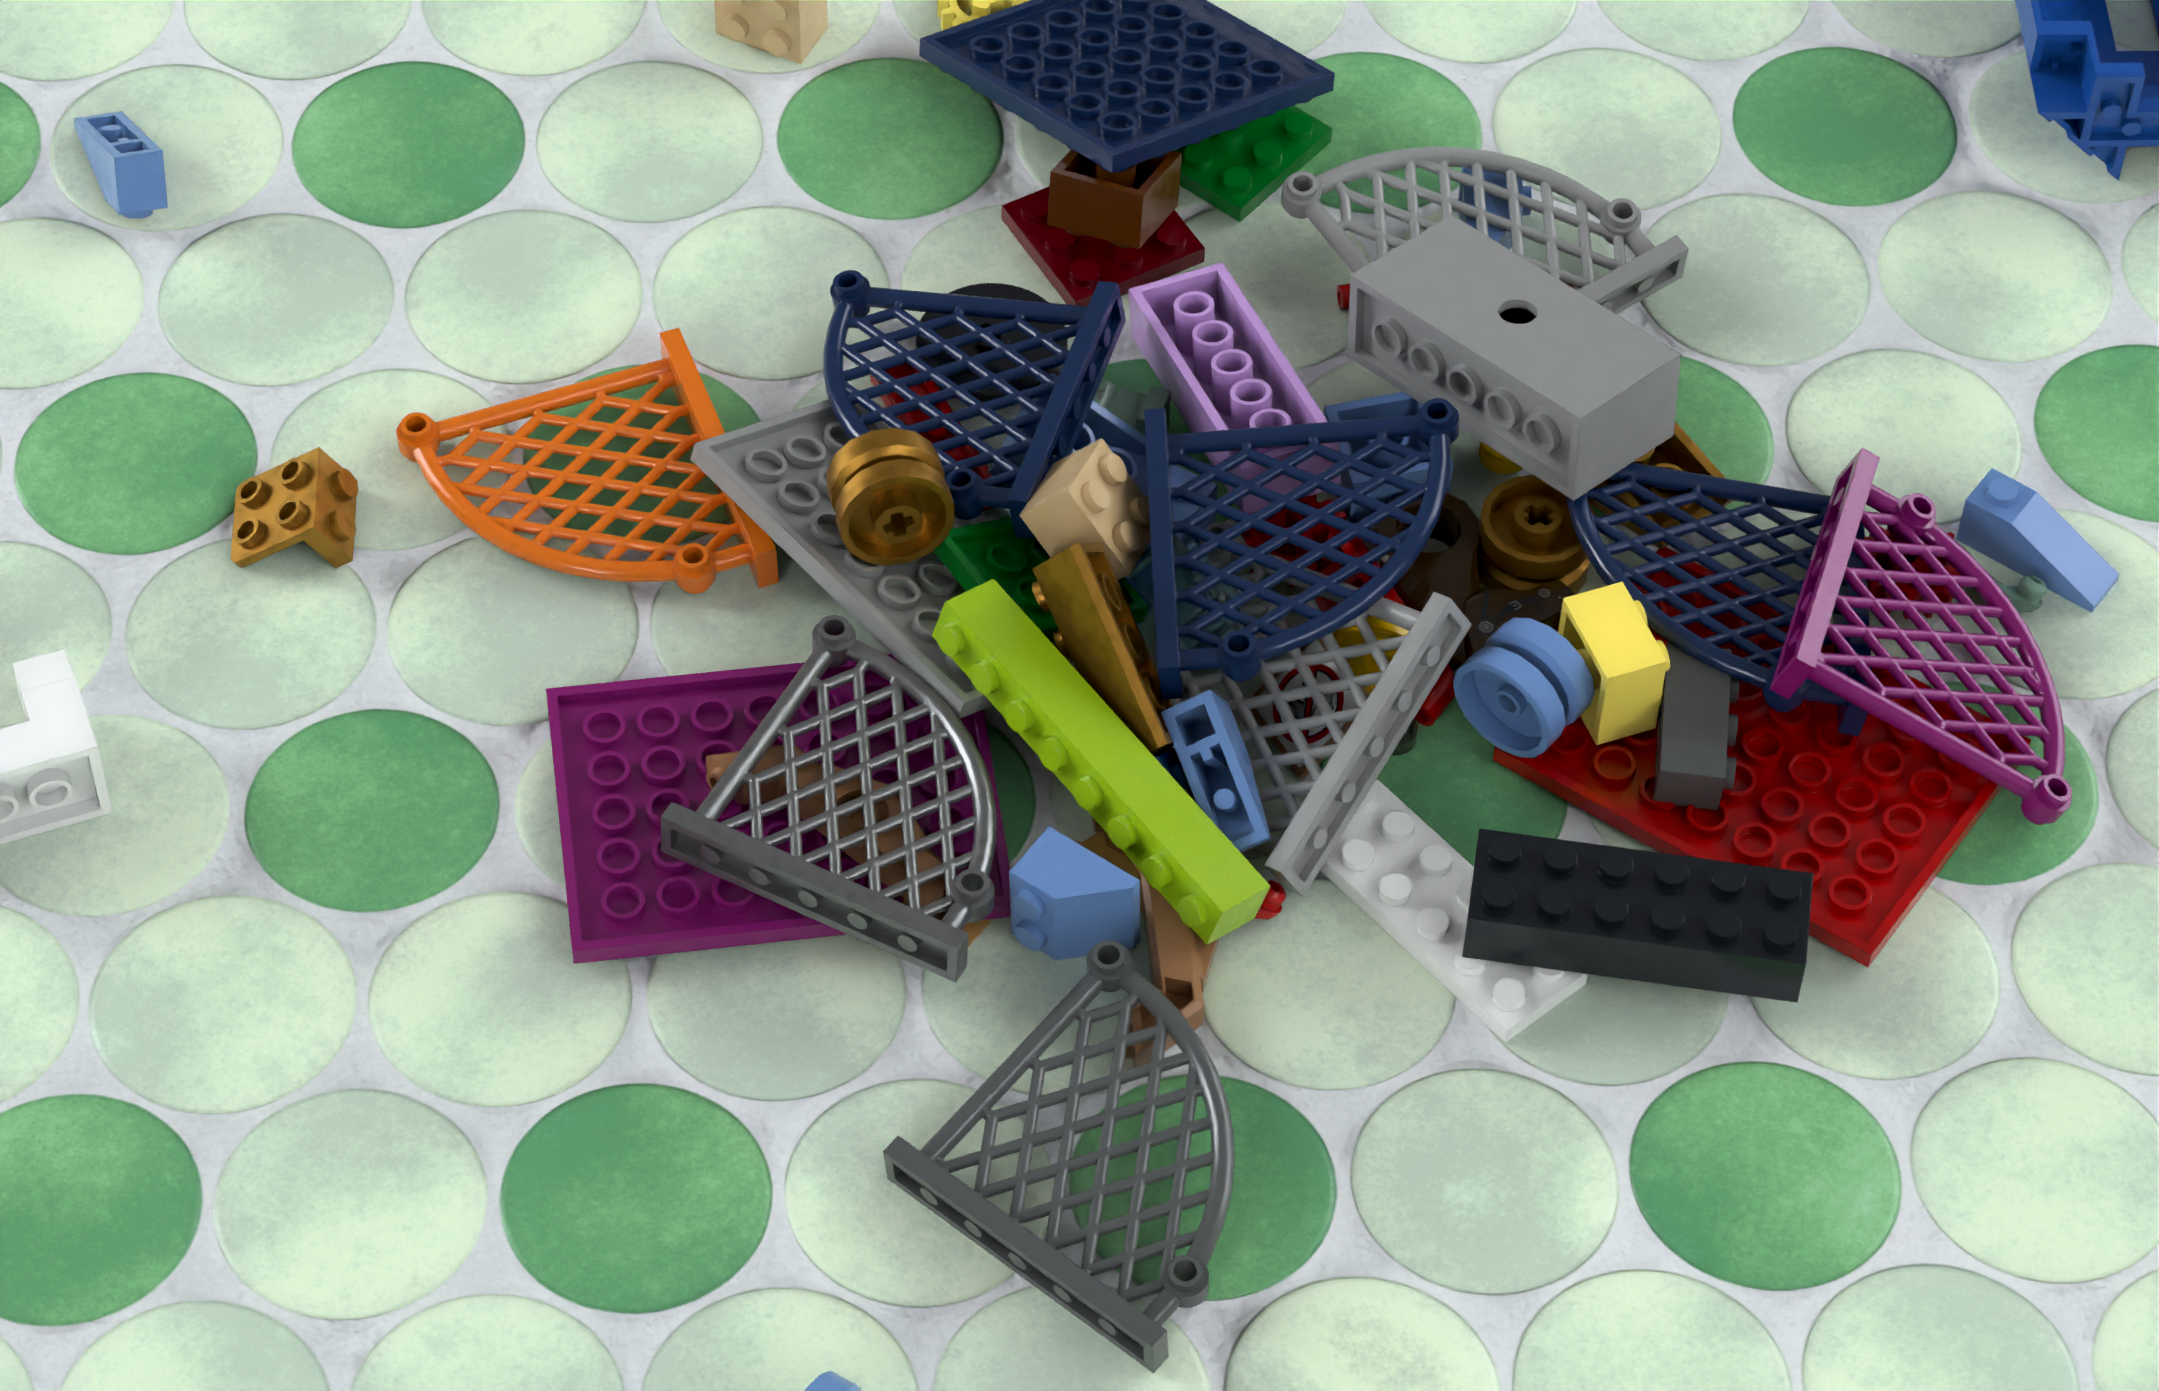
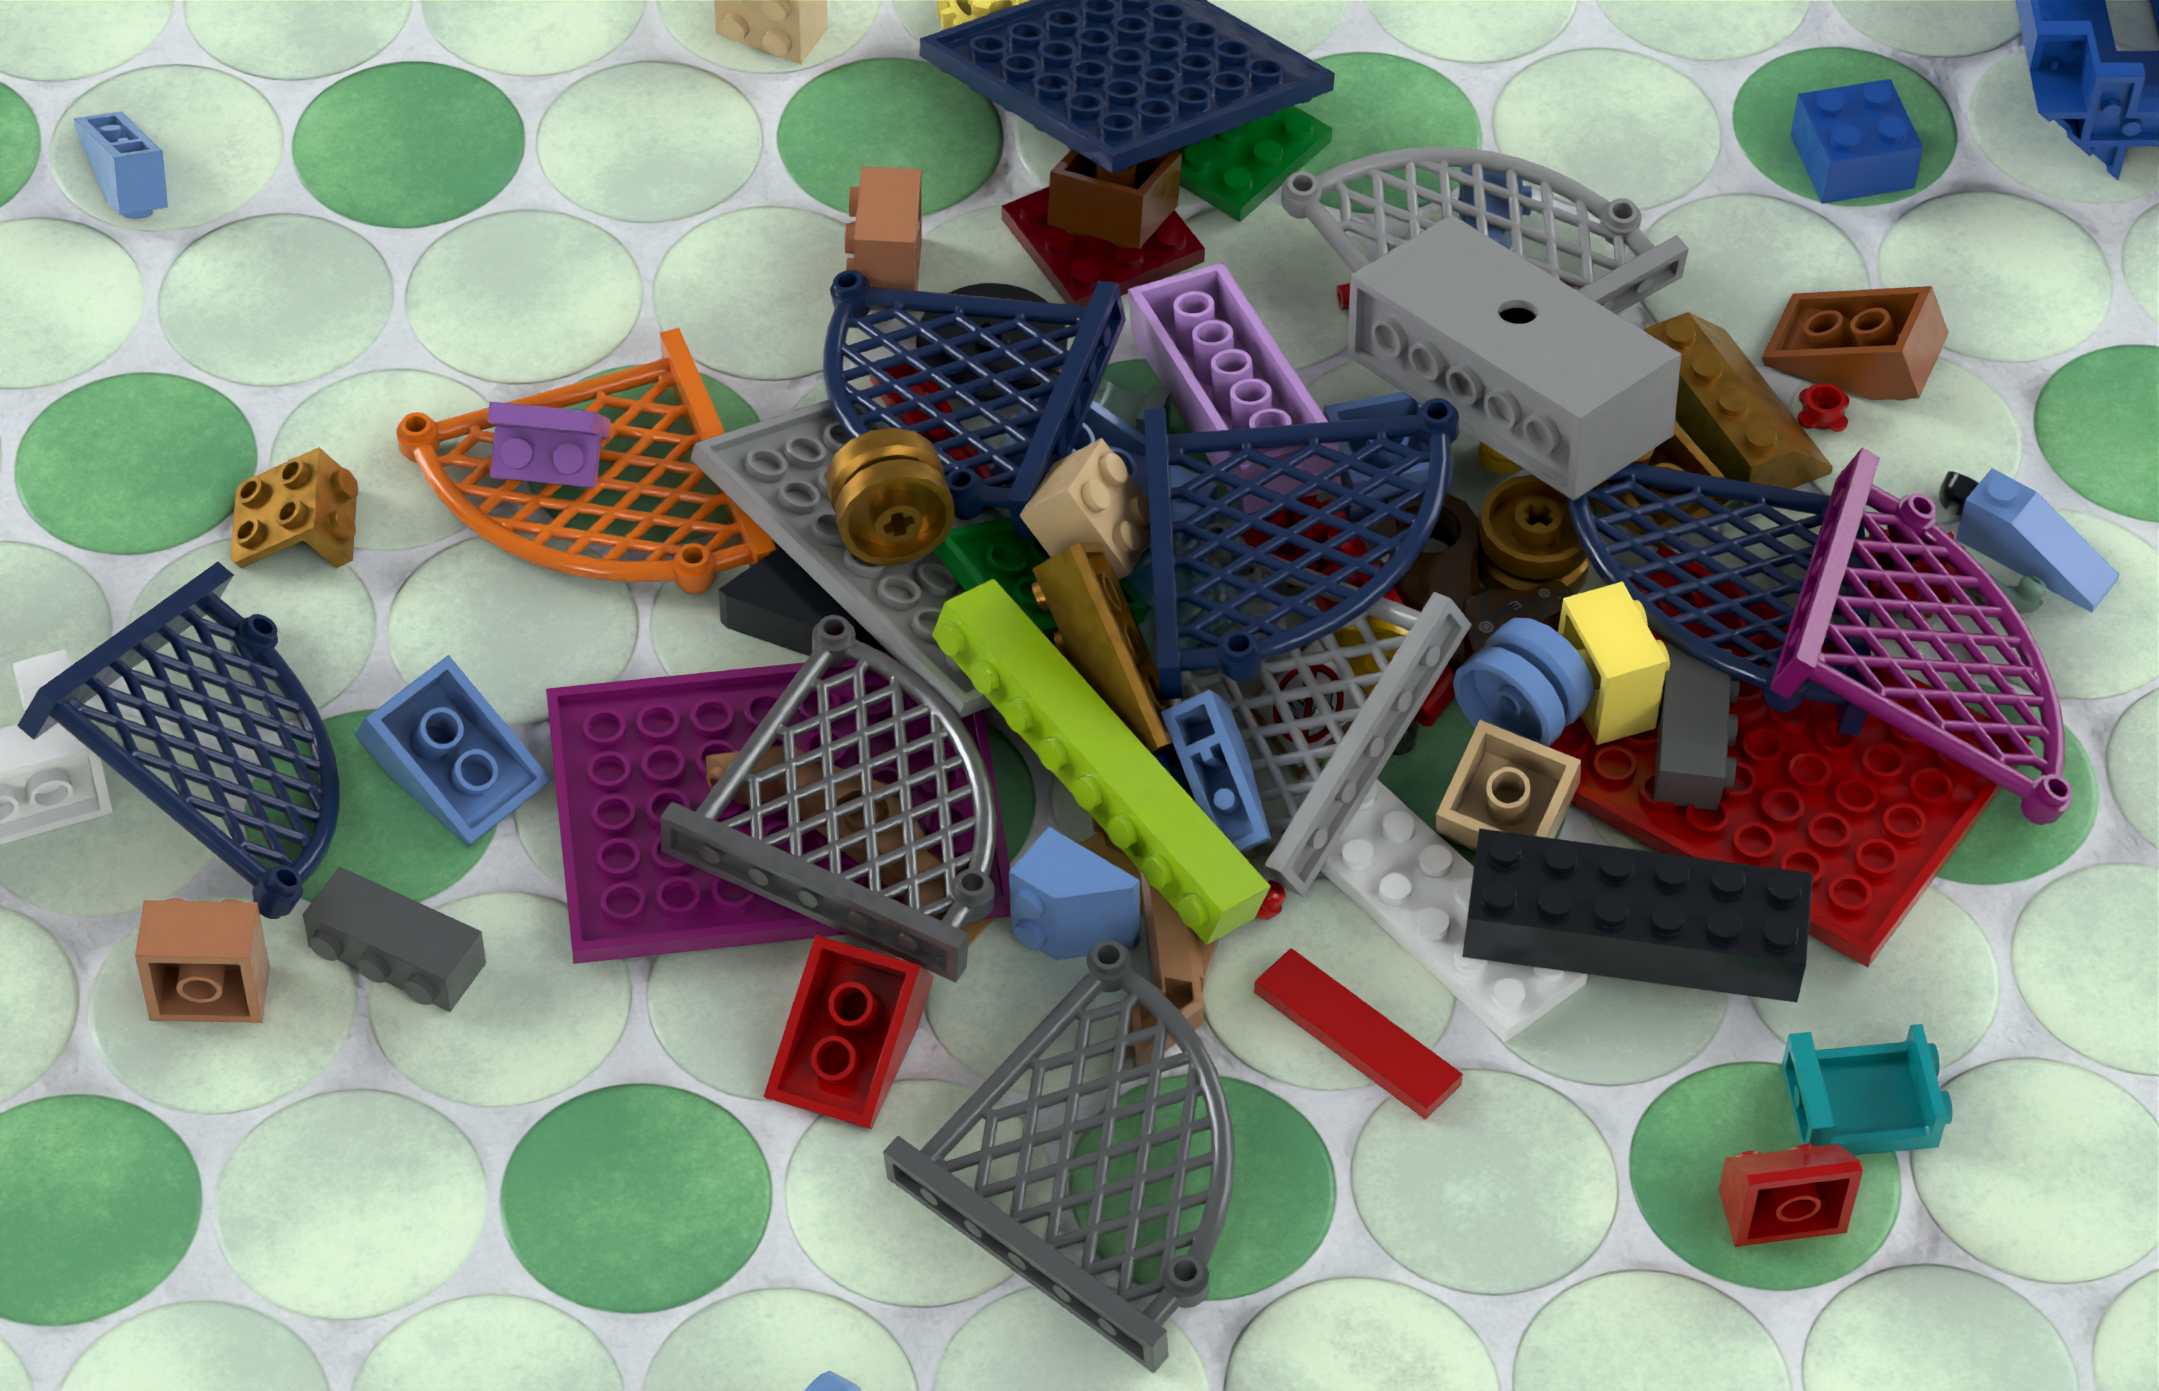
(202, 961): none -> nougat brick
(251, 650): none -> dark blue piece
(394, 939): none -> dark grey brick
(452, 752): none -> medium blue slope
(546, 444): none -> medium lavender bracket
(781, 604): none -> black slope
(847, 1031): none -> red slope
(886, 227): none -> nougat brick
(1358, 1033): none -> red tile
(1507, 787): none -> tan brick
(1735, 411): none -> pearl gold slope
(1789, 1193): none -> red slope
(1823, 407): none -> red plate
(1856, 141): none -> blue brick
(1861, 340): none -> dark orange slope
(1867, 1094): none -> teal panel
(1956, 488): none -> black hinge

